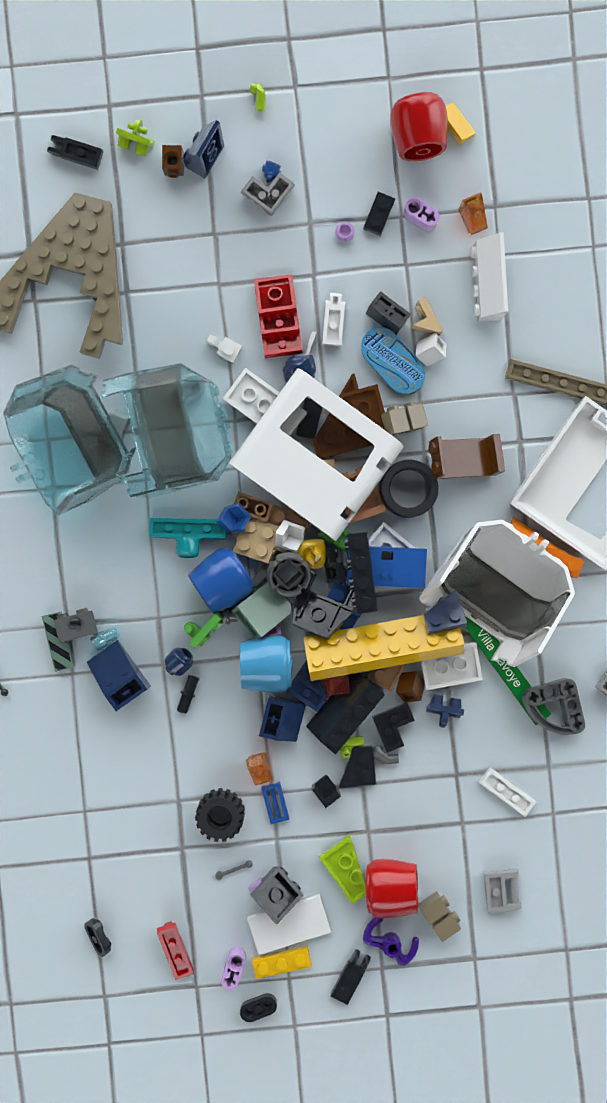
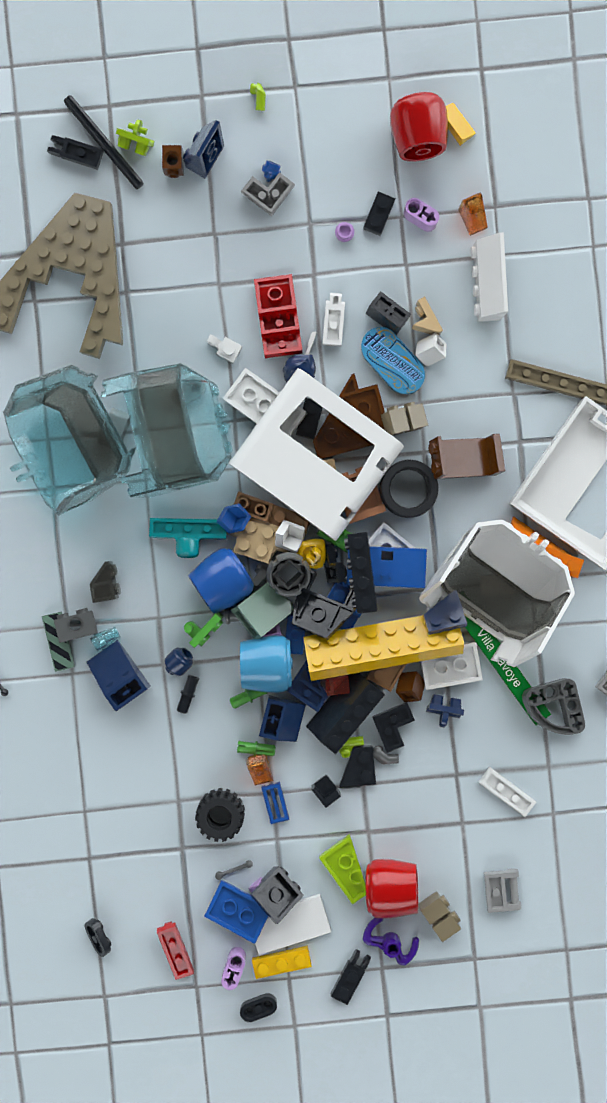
(103, 142): none -> black axle
(104, 584): none -> clear smoke slope
(236, 912): none -> blue plate
(245, 697): none -> bright green axle
(256, 748): none -> bright green axle
(295, 636): none -> blue plate

